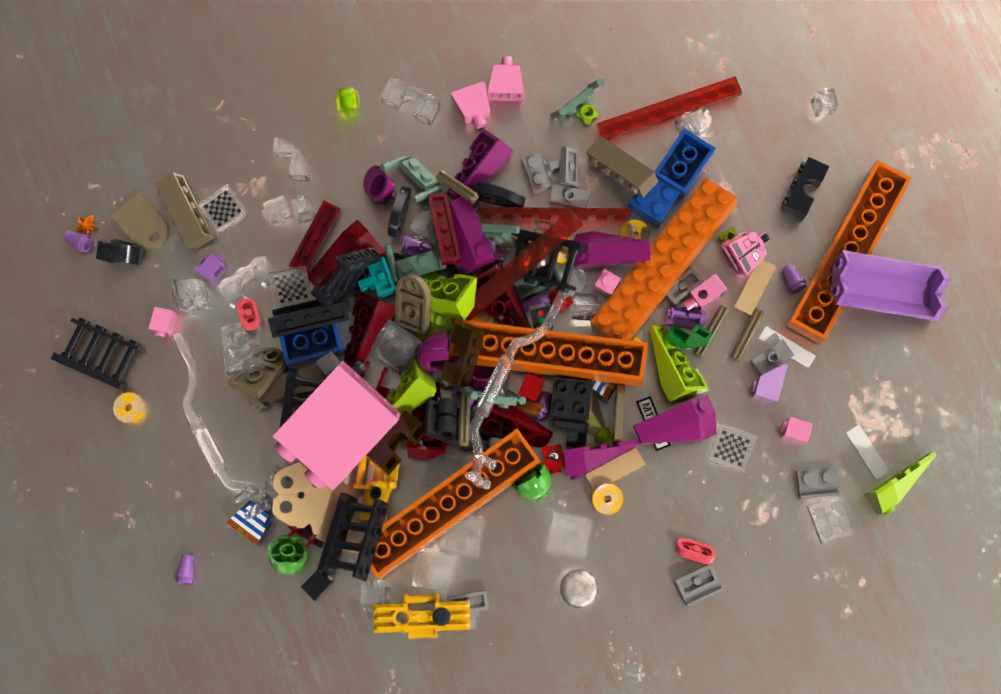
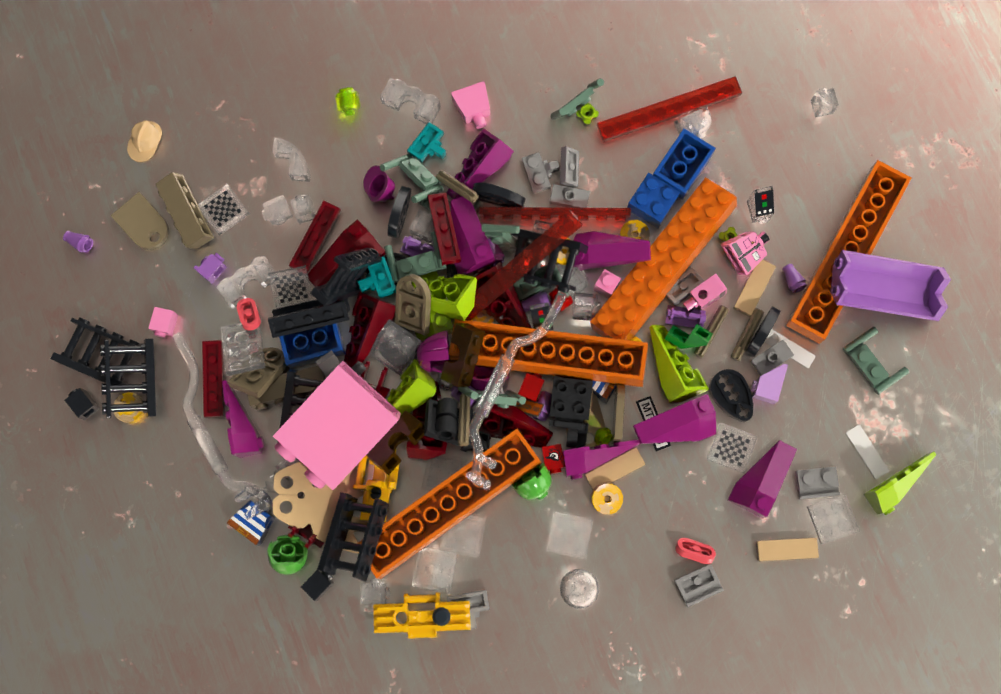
(81, 403): none -> black brick
(86, 224): orange plant -> none
(119, 251): black arch -> none
(144, 140): none -> tan piece
(146, 368): none -> black fence
(185, 570): medium lavender cone -> none
(189, 295): clear helmet -> none
(212, 379): none -> dark red plate
(242, 435): none -> magenta wedge
(428, 143): none -> teal hinge
(506, 81): bright pink torso -> none
(622, 167): dark tan brick -> none
(721, 398): none -> black piece
(761, 204): none -> slope
(763, 331): none -> black piece
(763, 481): none -> magenta wedge
(787, 549): none -> tan tile
(796, 430): bright pink brick -> none
(798, 202): black arch -> none
(869, 364): none -> sand green plate

